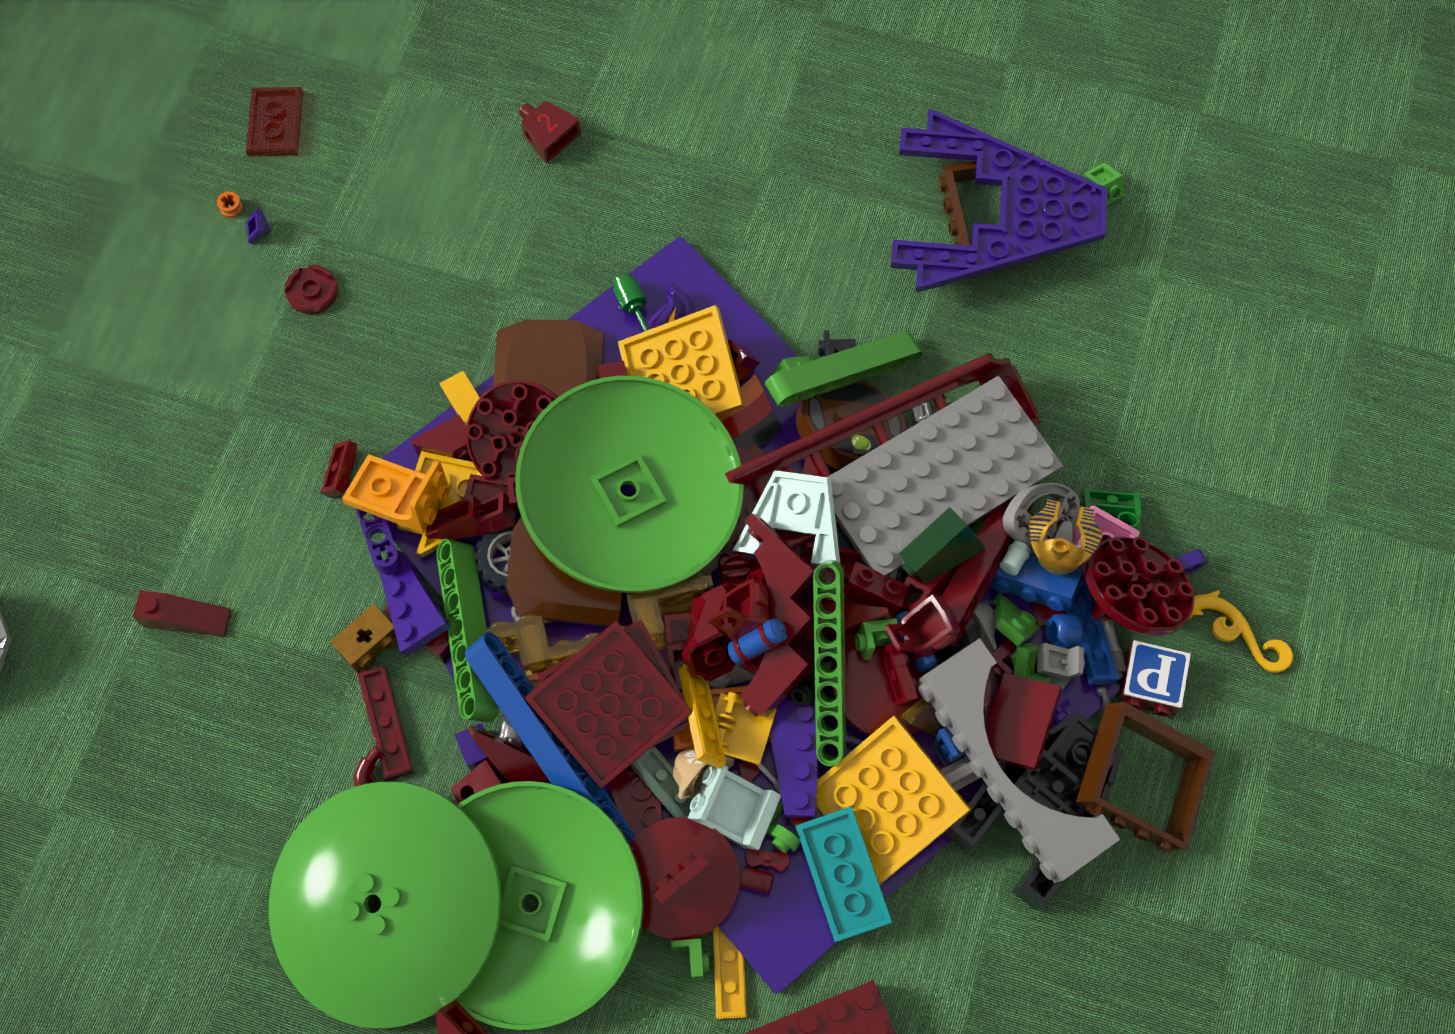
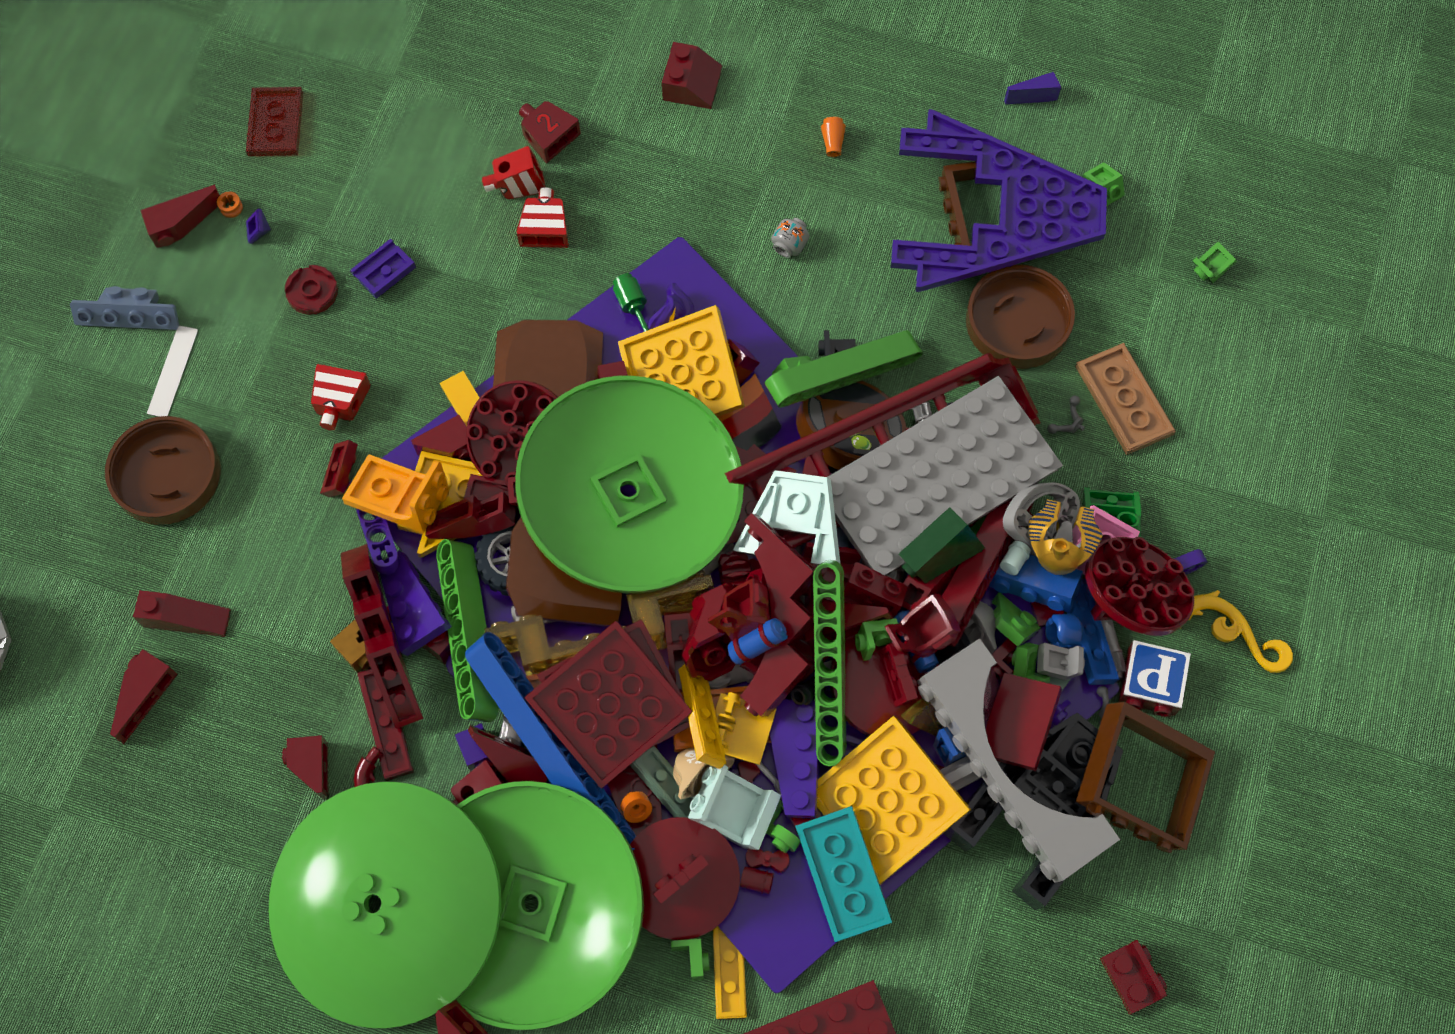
(125, 309): none -> sand blue bracket
(140, 690): none -> dark red slope
(162, 470): none -> reddish brown piece
(172, 371): none -> white sticker
(179, 216): none -> dark red slope
(309, 762): none -> dark red slope
(338, 394): none -> red torso
(379, 637): none -> dark red arch
(383, 268): none -> dark purple plate
(516, 174): none -> red torso
(543, 222): none -> red torso
(636, 807): none -> orange tile
(690, 76): none -> dark red slope
(790, 237): none -> light grey head
(833, 135): none -> orange cone
(1020, 315): none -> reddish brown piece
(1035, 90): none -> dark purple slope
(1053, 428): none -> dark grey piece
(1125, 398): none -> medium nougat tile
(1134, 976): none -> dark red bracket
(1214, 263): none -> bright green bracket

